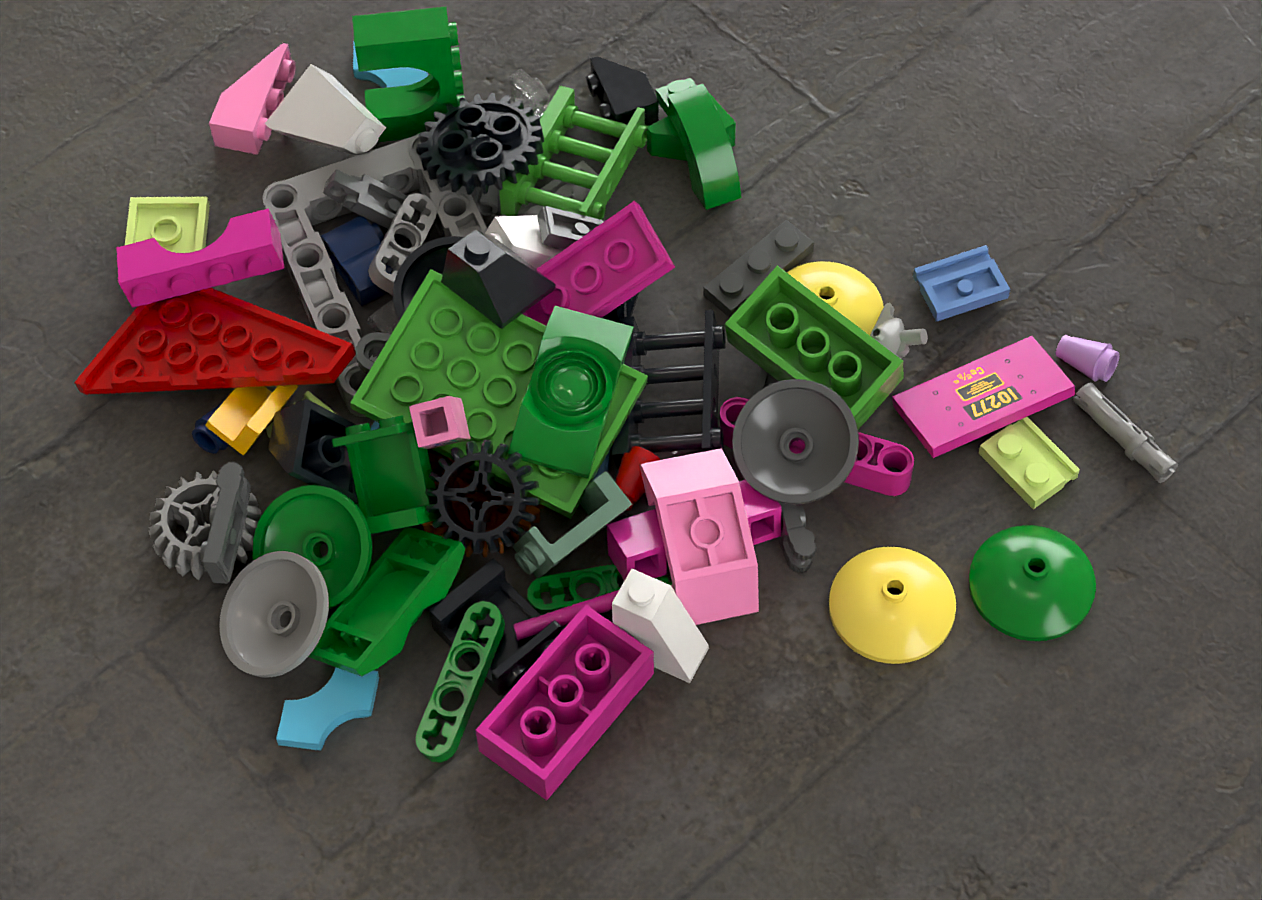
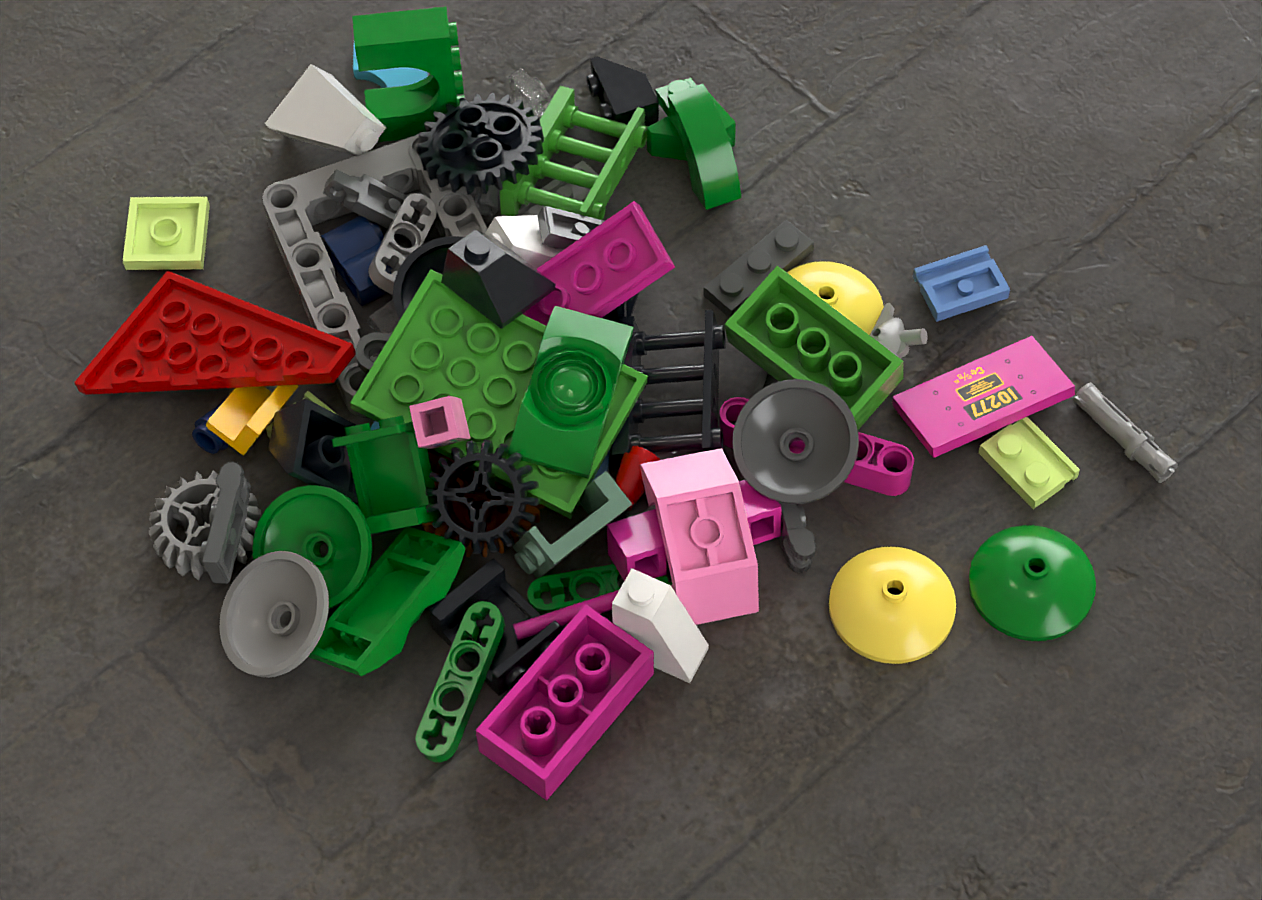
(244, 250): dark pink arch -> none
(250, 101): bright pink slope -> none
(310, 720): medium azure tile -> none
(1089, 357): lavender cone -> none

